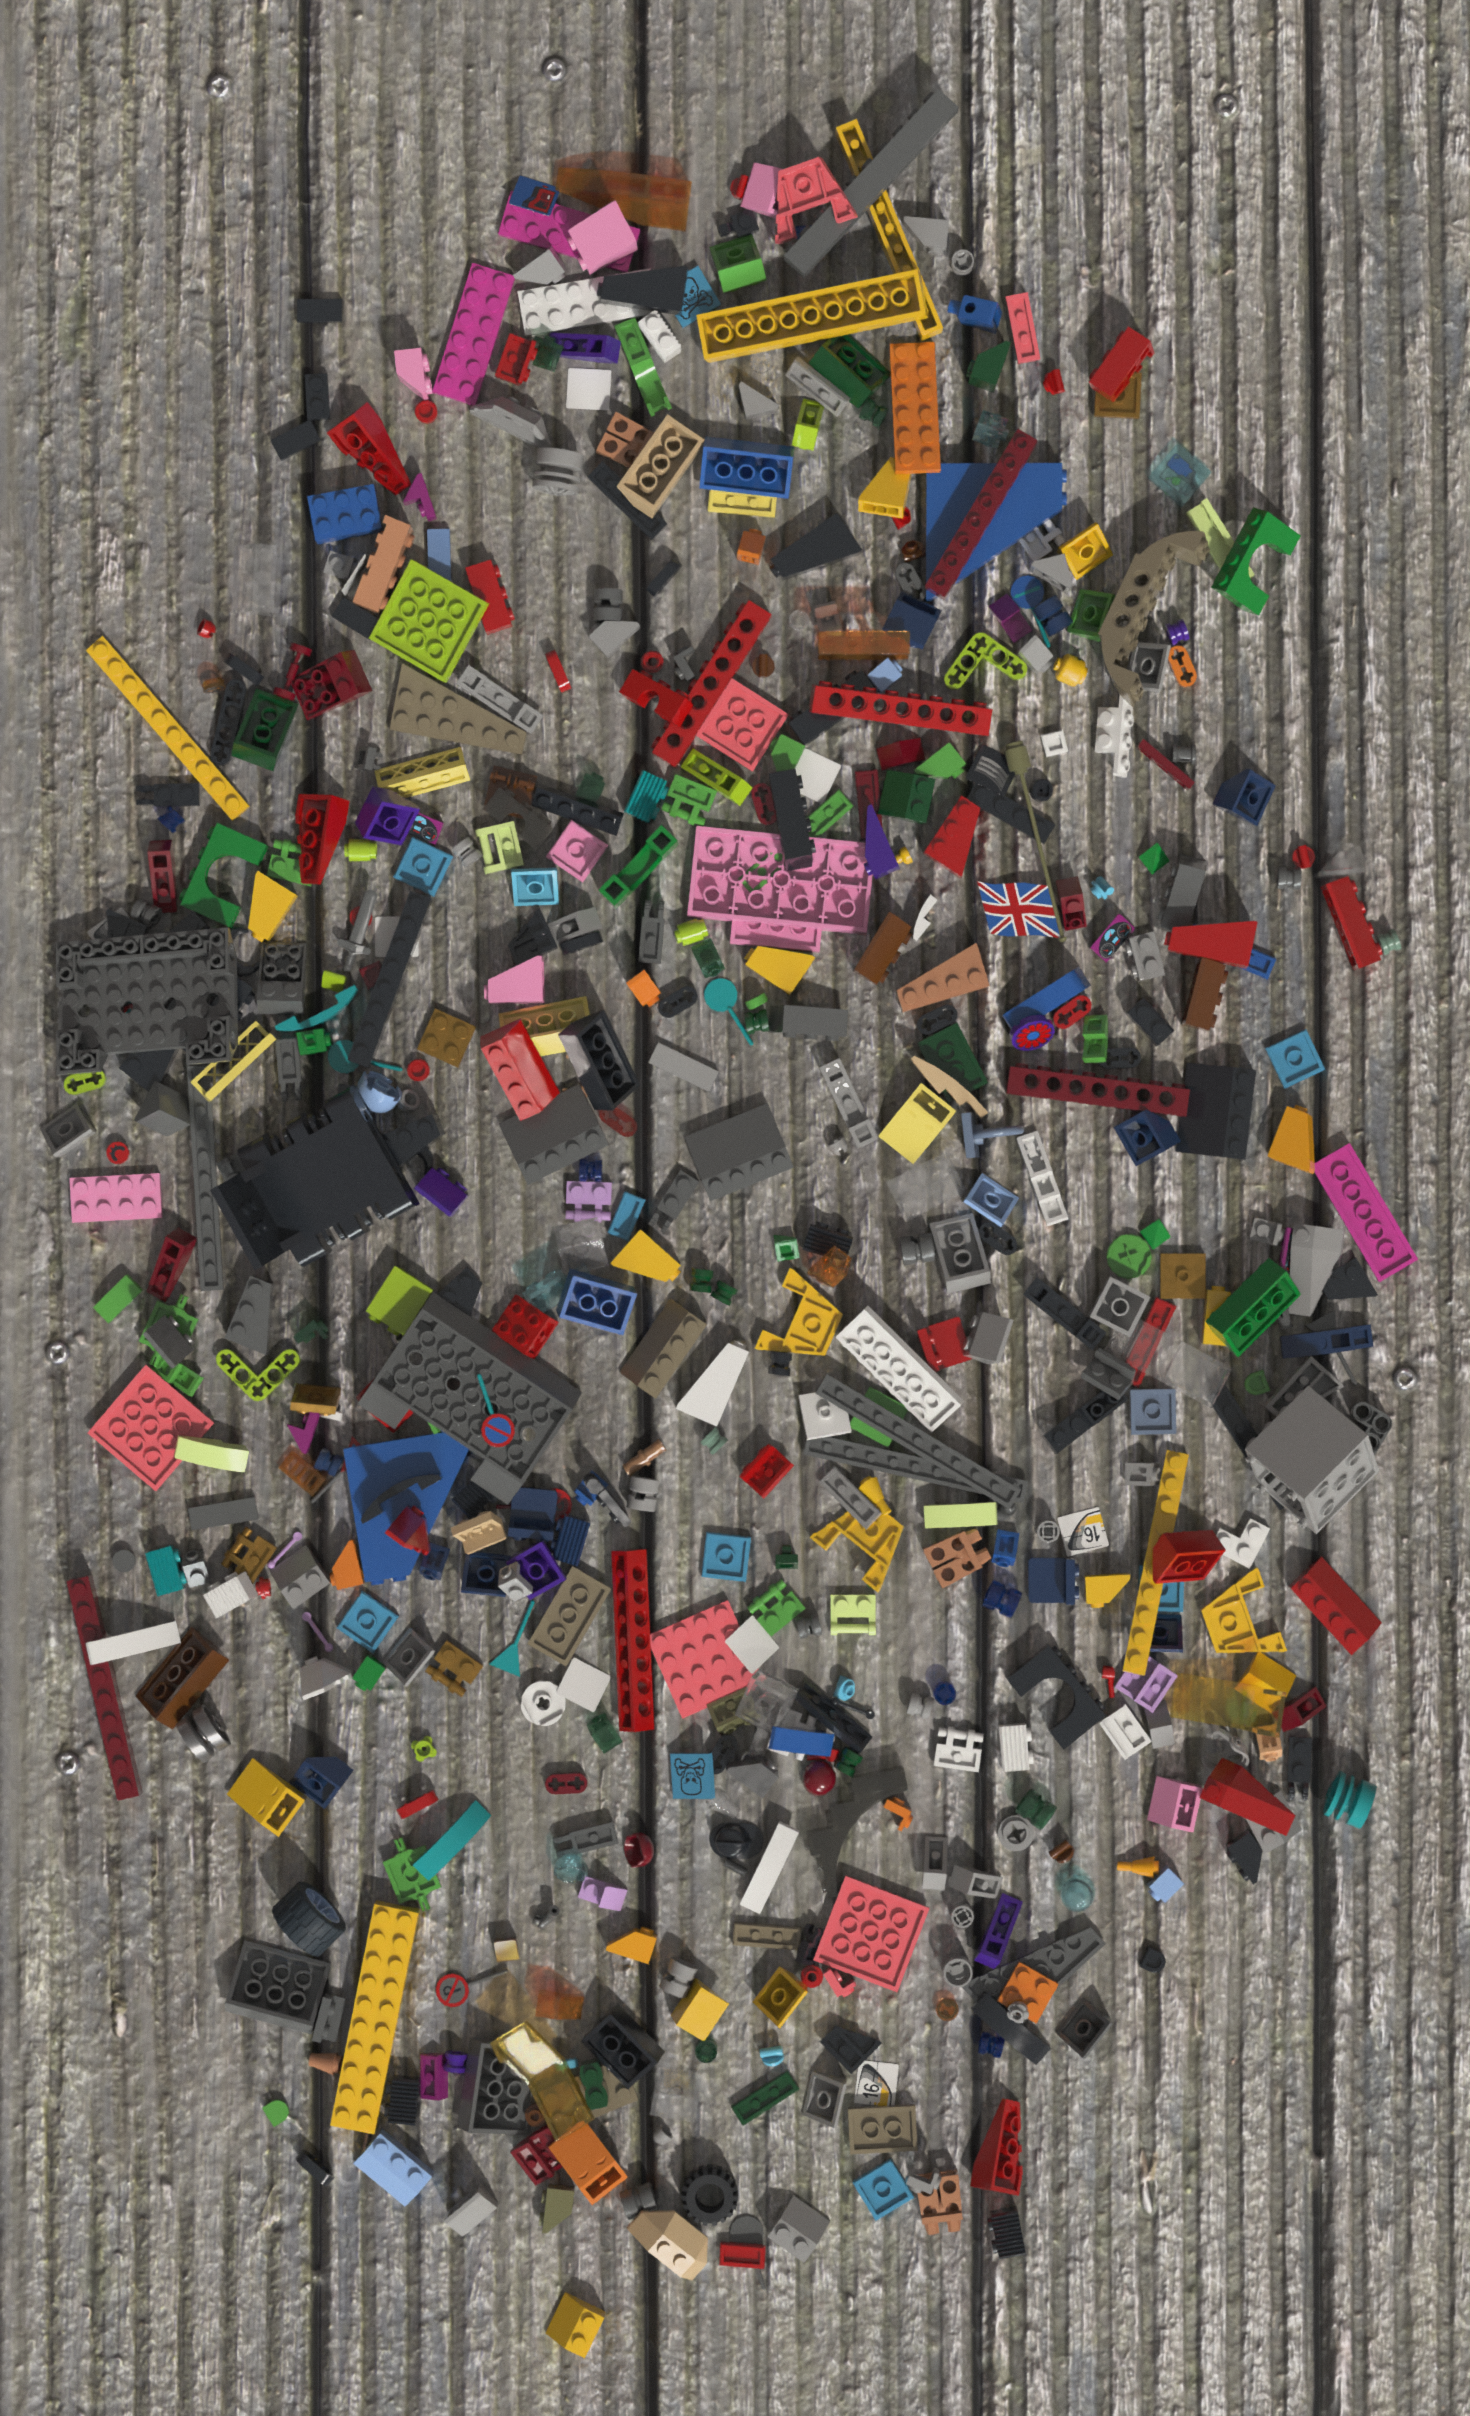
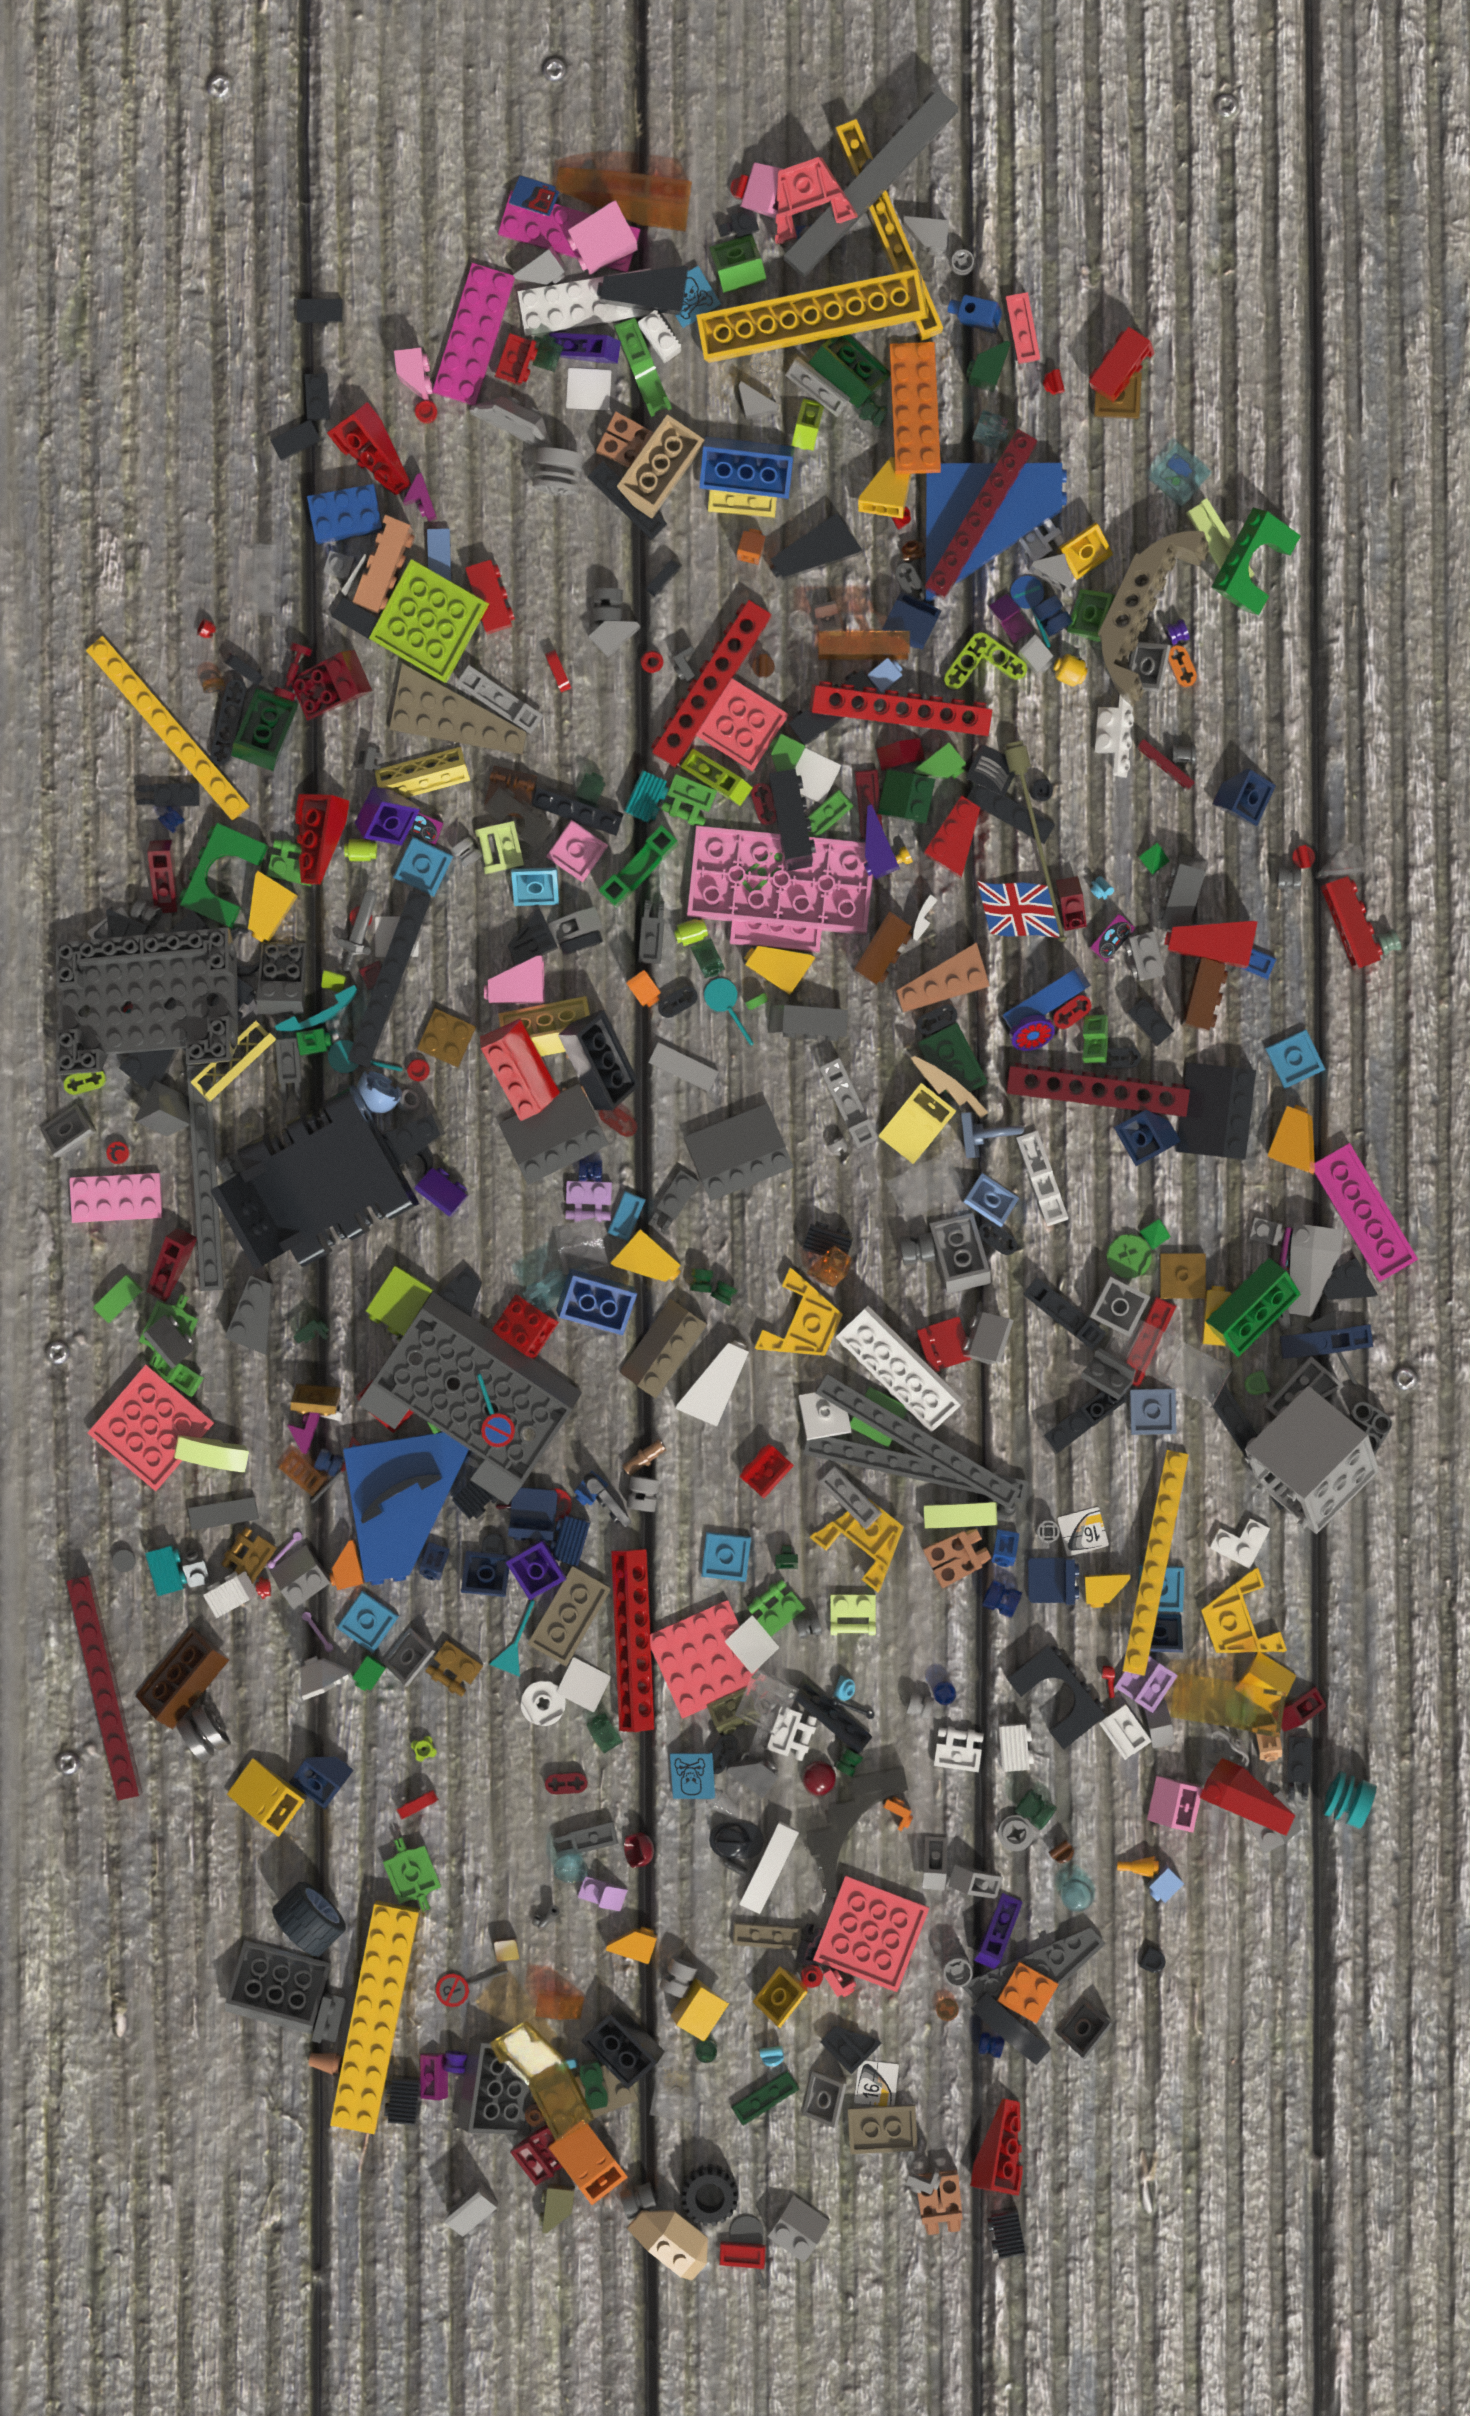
(133, 1642): white slope -> none
(254, 1379): lime beam -> none
(276, 2111): bright green tile -> none
(315, 2167): black beam -> none
(394, 2167): light blue slope -> none
(411, 1530): red wedge -> none
(452, 1840): teal slope -> none
(479, 1532): tan bracket -> none
(513, 1583): light grey bracket -> none
(575, 2324): yellow slope -> none
(641, 689): red arch -> none
(662, 2135): light grey hinge -> none
(714, 1441): sand green wheel -> none
(756, 1022): dark green wheel -> none
(780, 1363): black wheel -> none
(786, 1247): green slope -> none
(801, 1741): blue slope -> none
(834, 1756): red hand -> none
(871, 1489): yellow cone -> none
(883, 2189): dark azure tile -> none
(964, 1913): light grey wheel -> none
(1020, 2007): light grey plate -> none
(1054, 743): white tile -> none
(1142, 1473): light grey bracket -> none
(1185, 1556): red slope -> none
(1247, 1854): black slope -> none
(1335, 1605): red slope -> none

